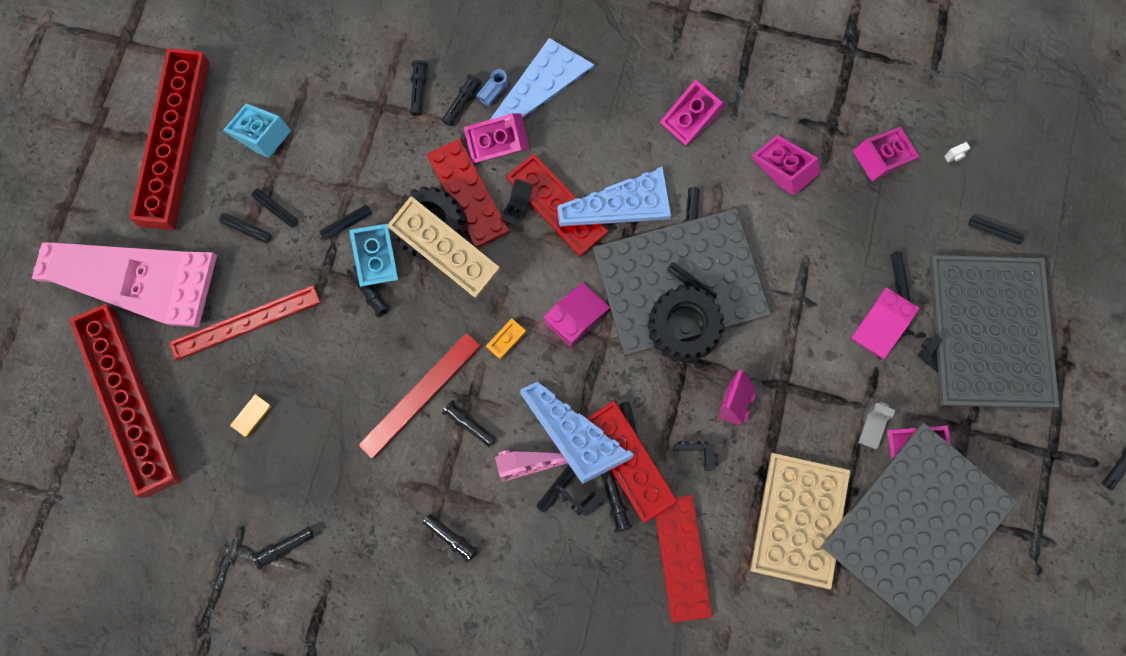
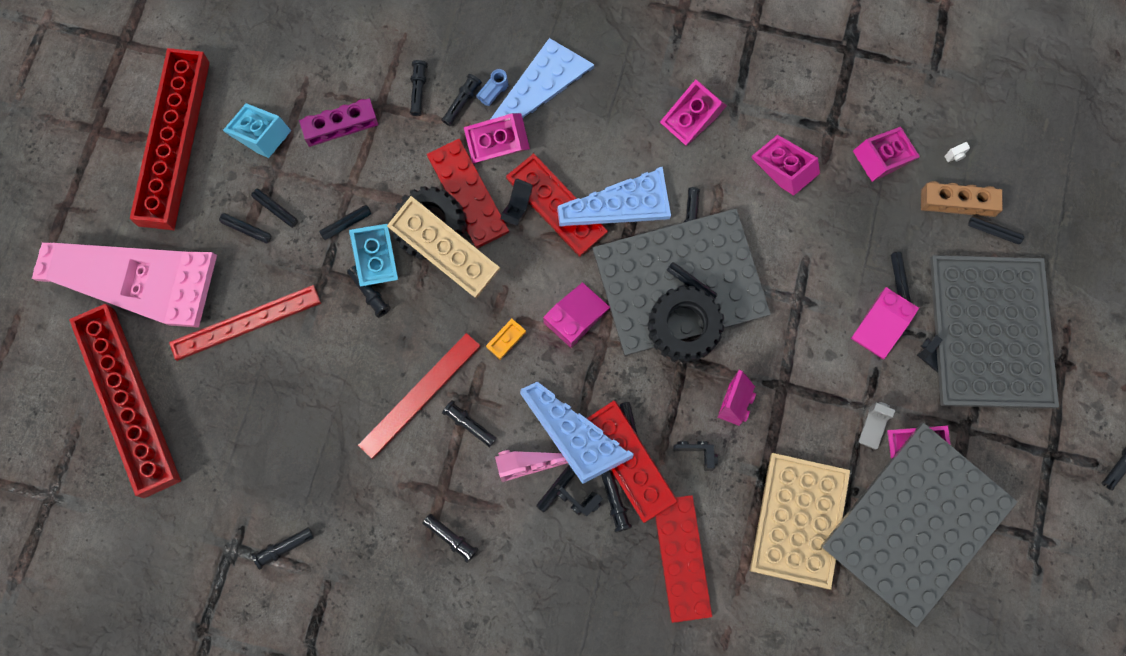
(250, 416): tile -> none
(333, 130): none -> magenta brick
(971, 205): none -> medium nougat brick

